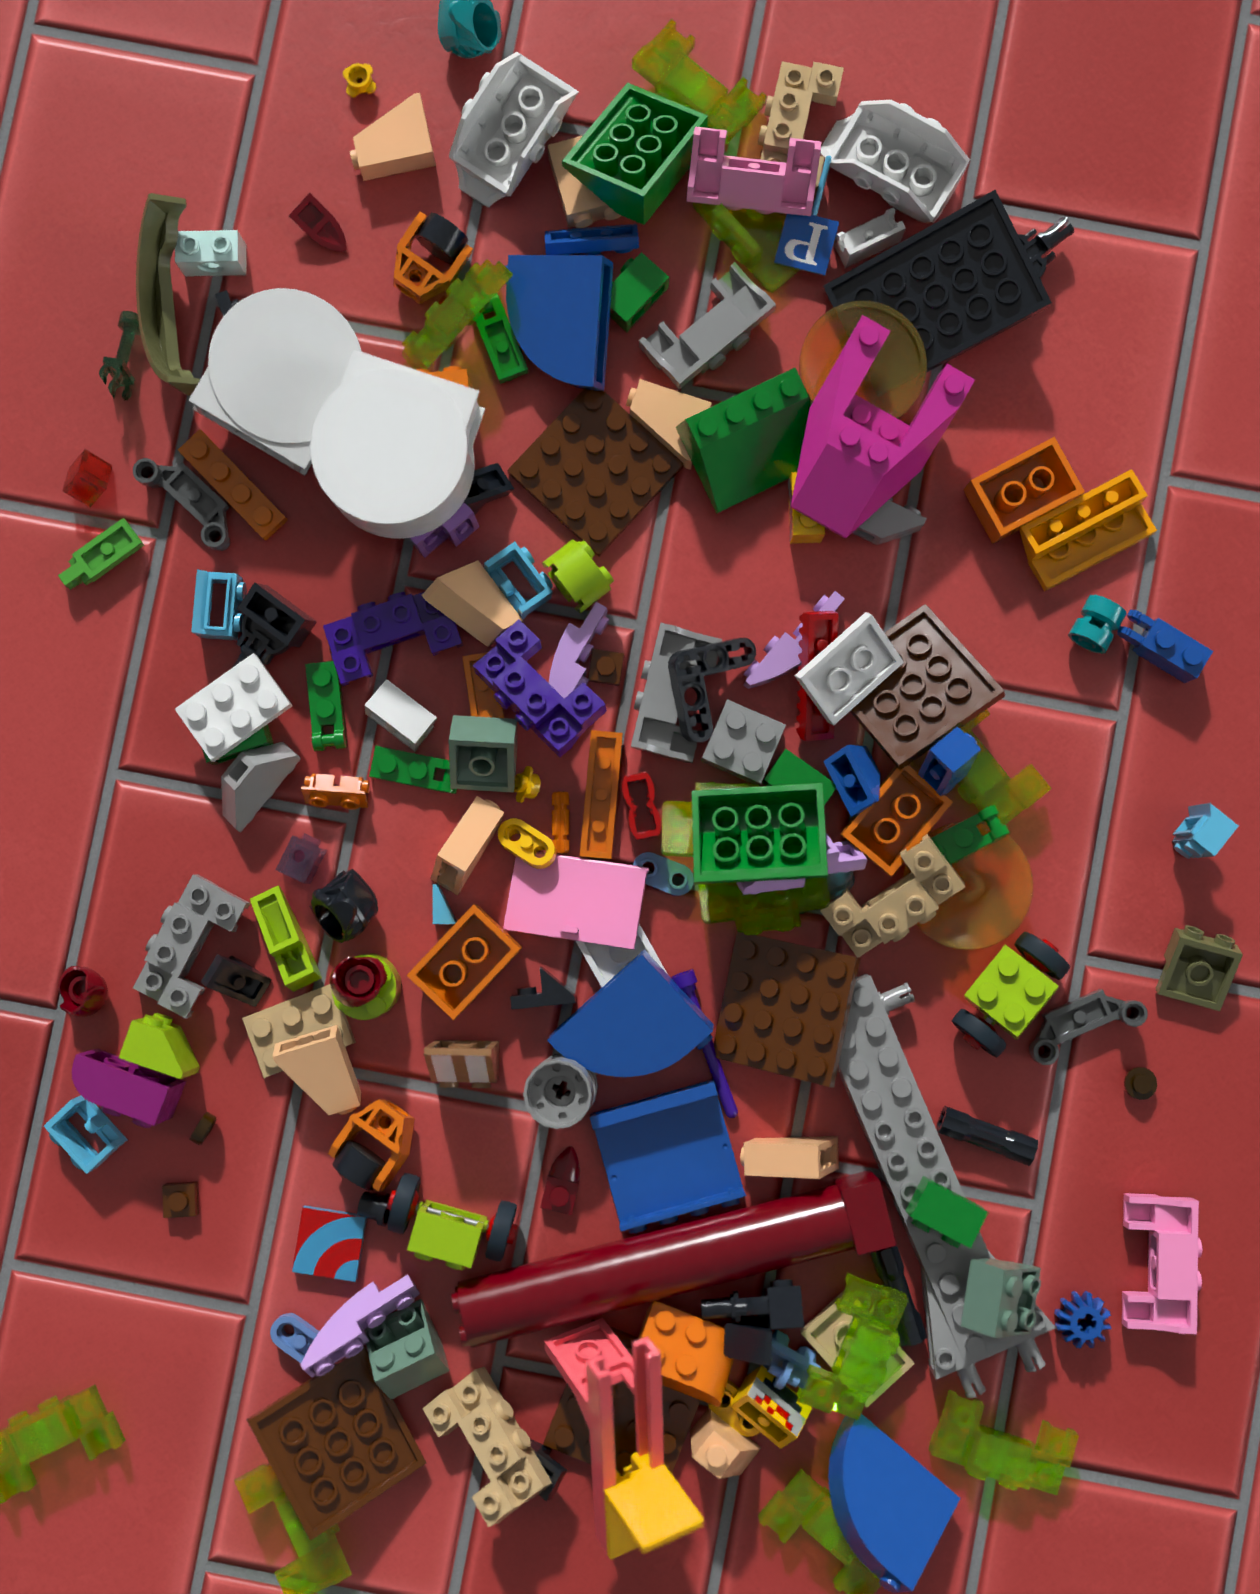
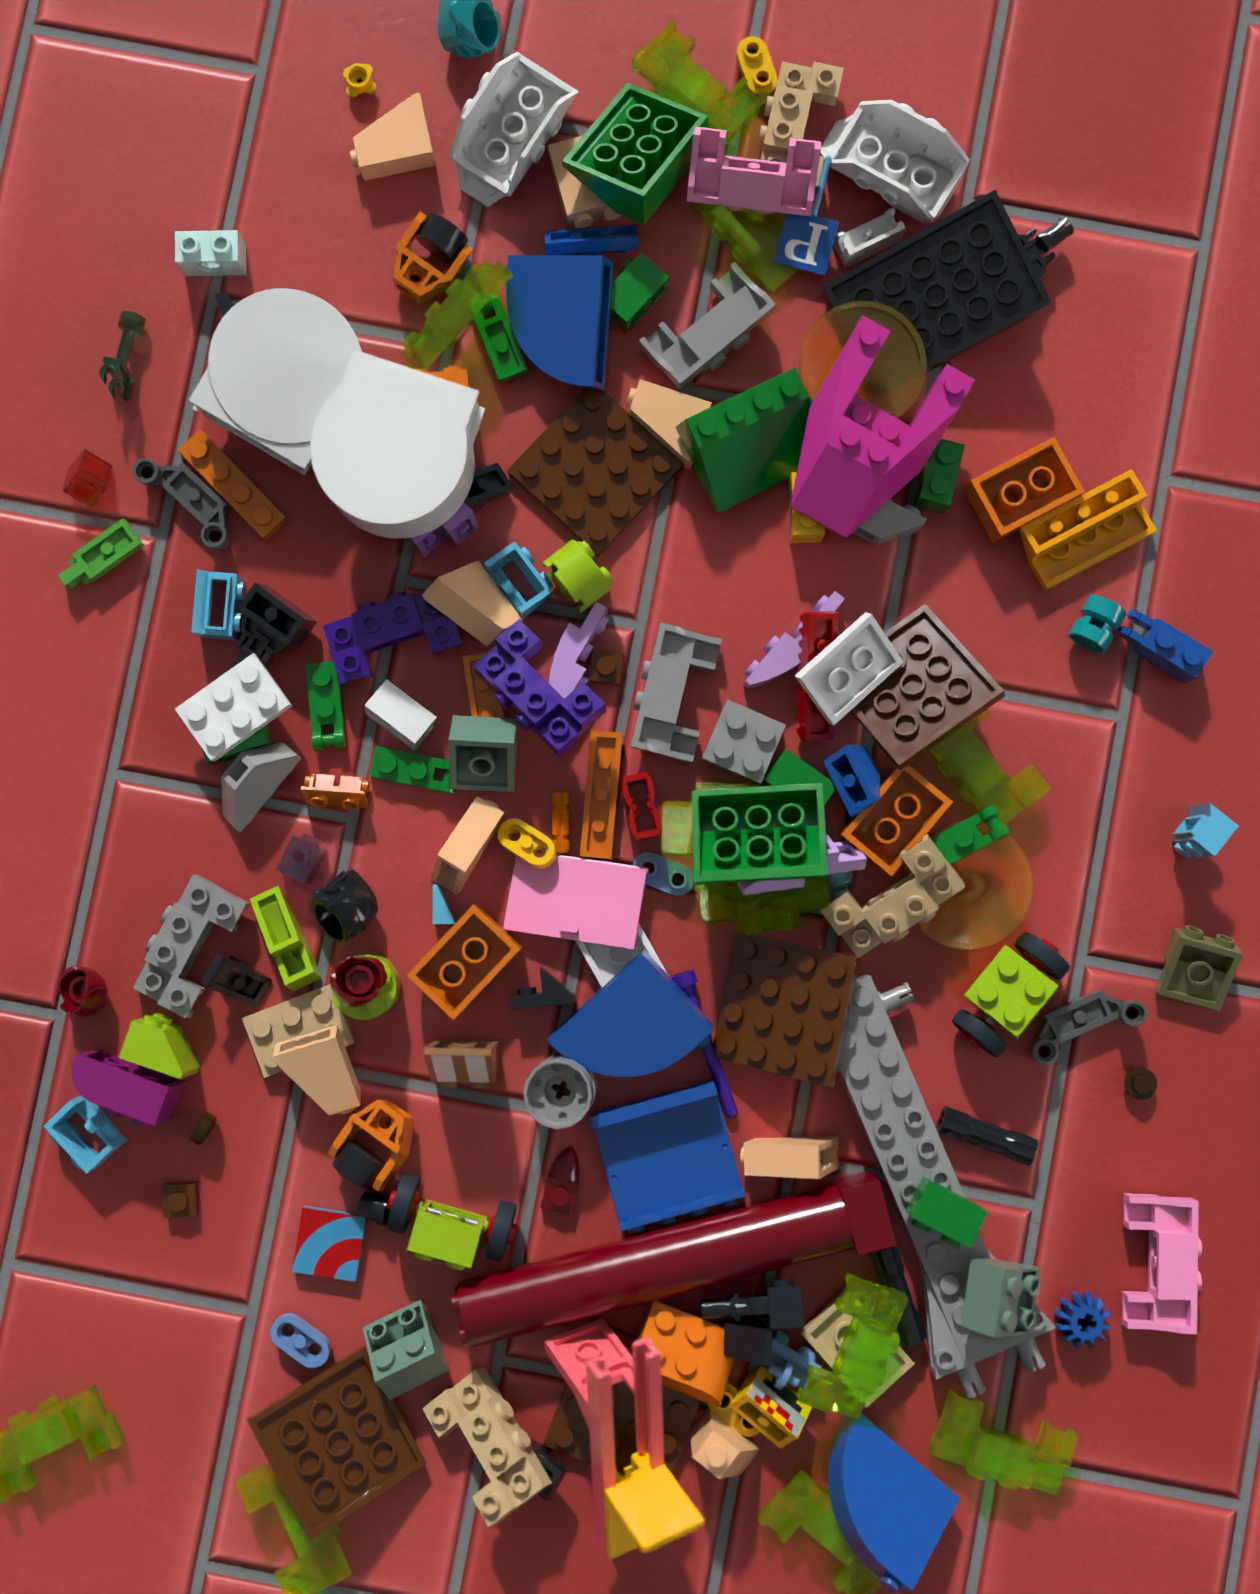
(154, 290): olive windscreen -> none
(319, 224): dark red plate -> none
(345, 1331): lavender slope -> none
(527, 784): yellow plate -> none
(694, 678): black beam -> none
(756, 65): none -> yellow plate
(939, 477): none -> green brick
(949, 761): blue hinge -> none

